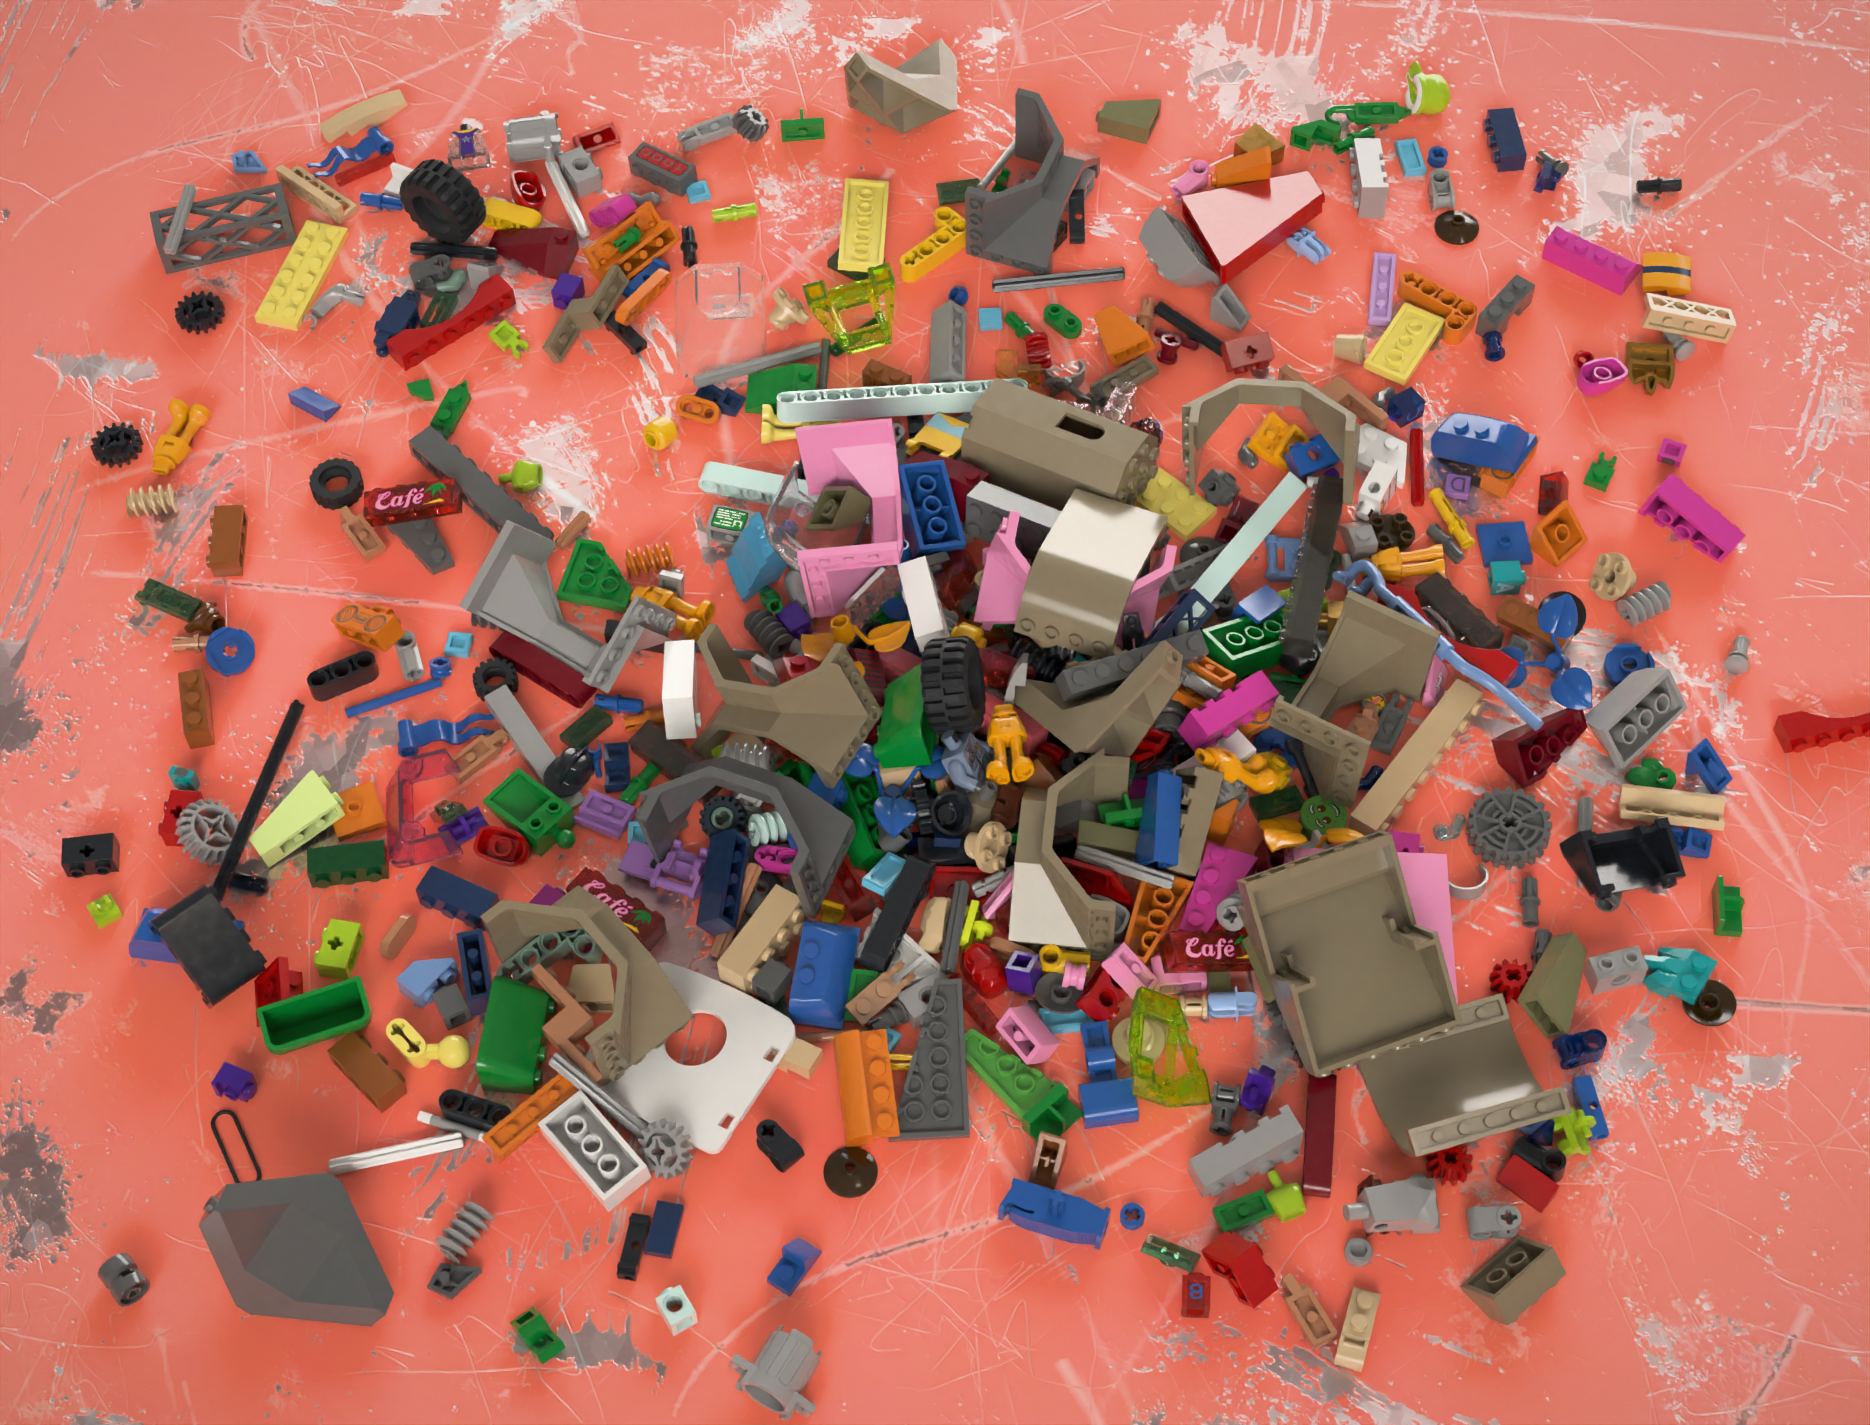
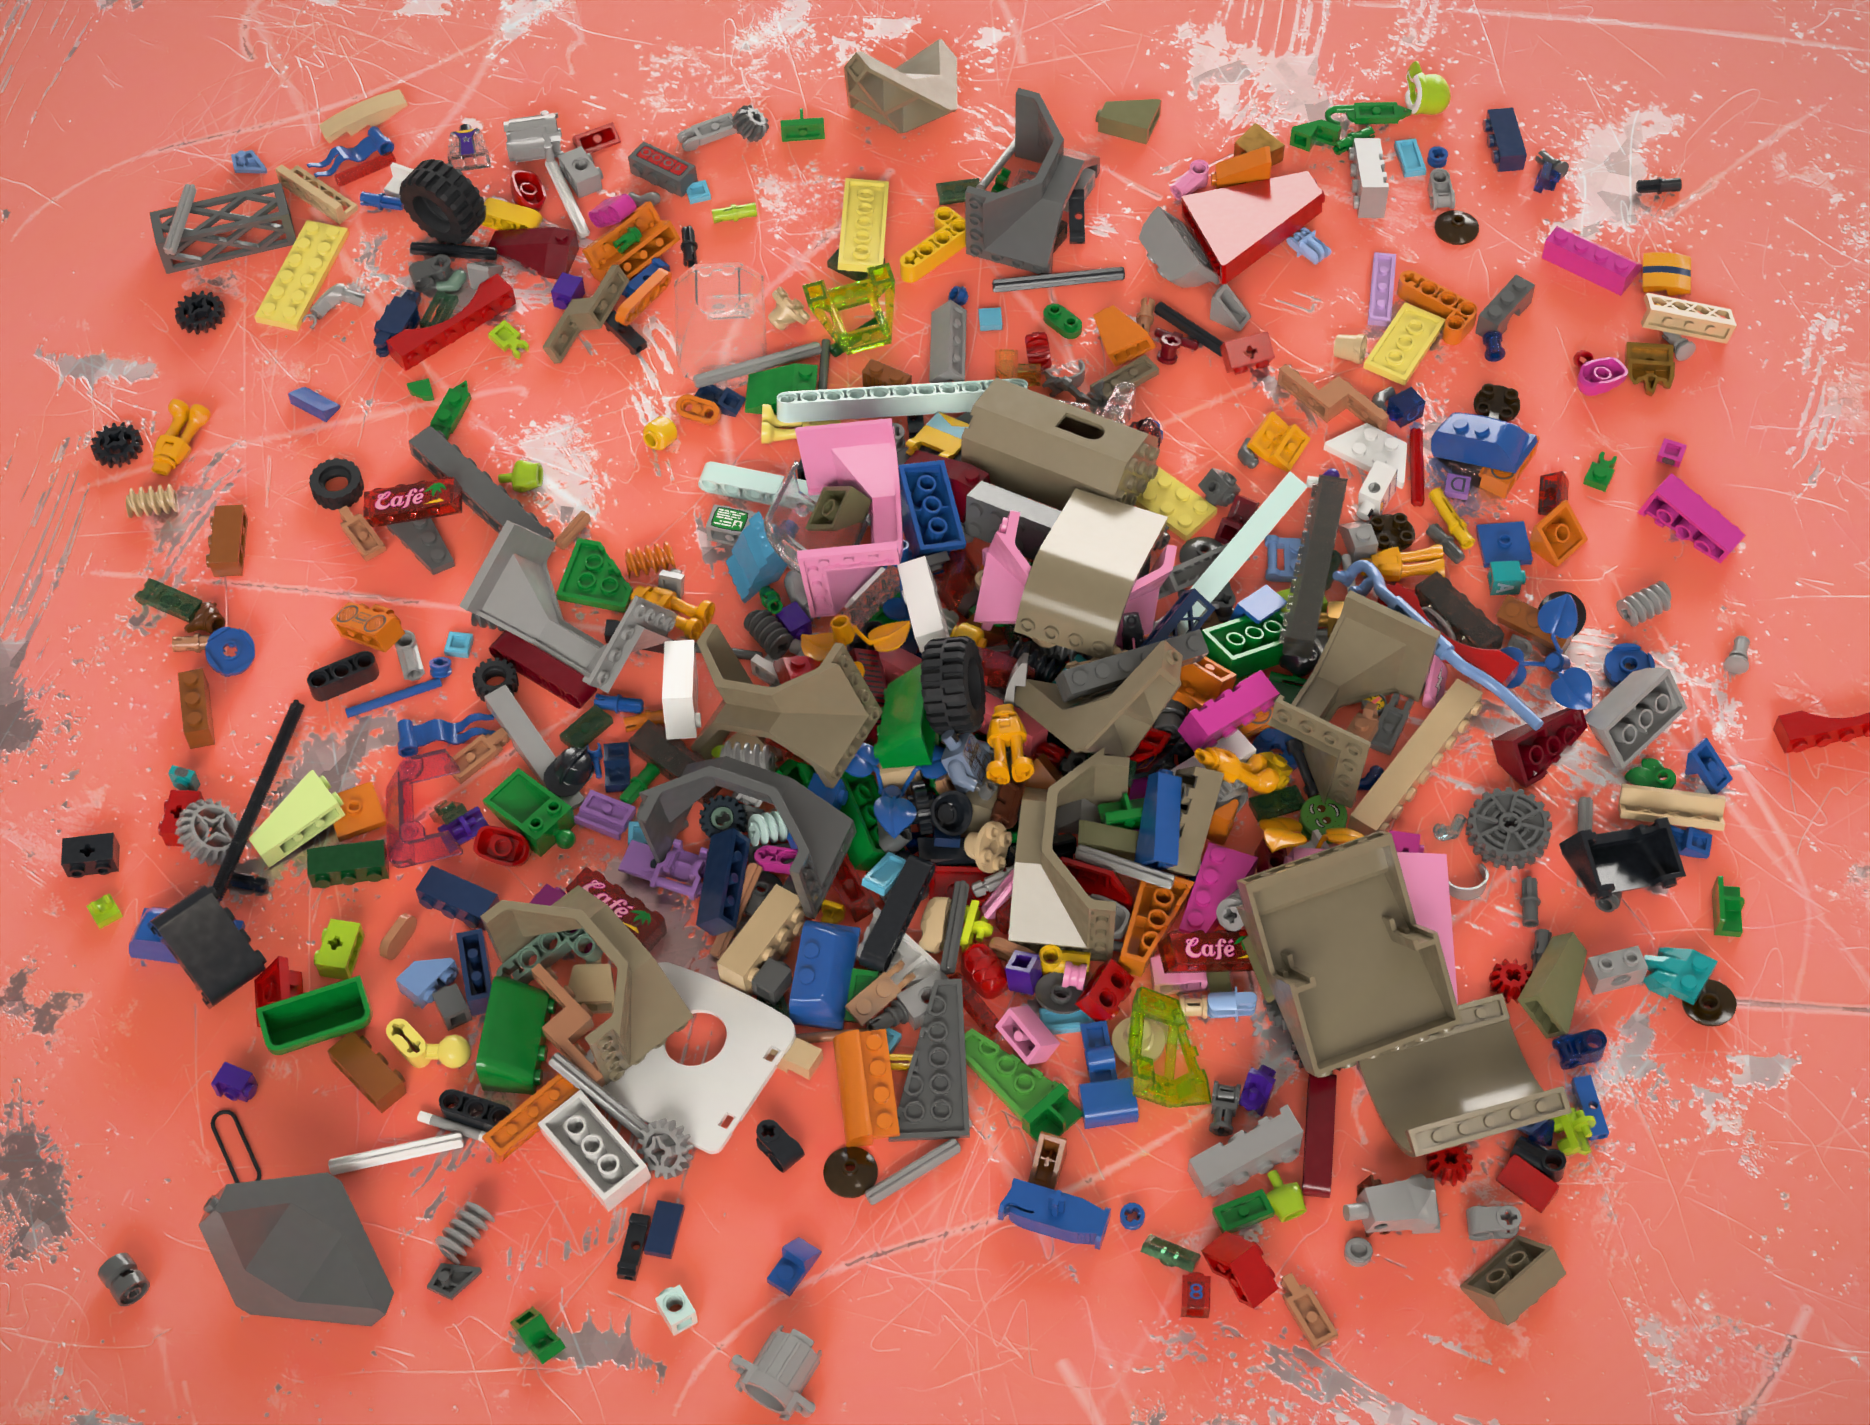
(912, 1171): none -> light grey axle
(1018, 325): green axle -> none
(1129, 970): bright pink slope -> none
(1198, 684): light grey piece -> none
(1302, 465): blue brick -> none
(1332, 420): dark tan panel -> none
(1357, 1329): tan plate -> none
(1497, 402): none -> dark brown dish
(1612, 576): tan plate -> none

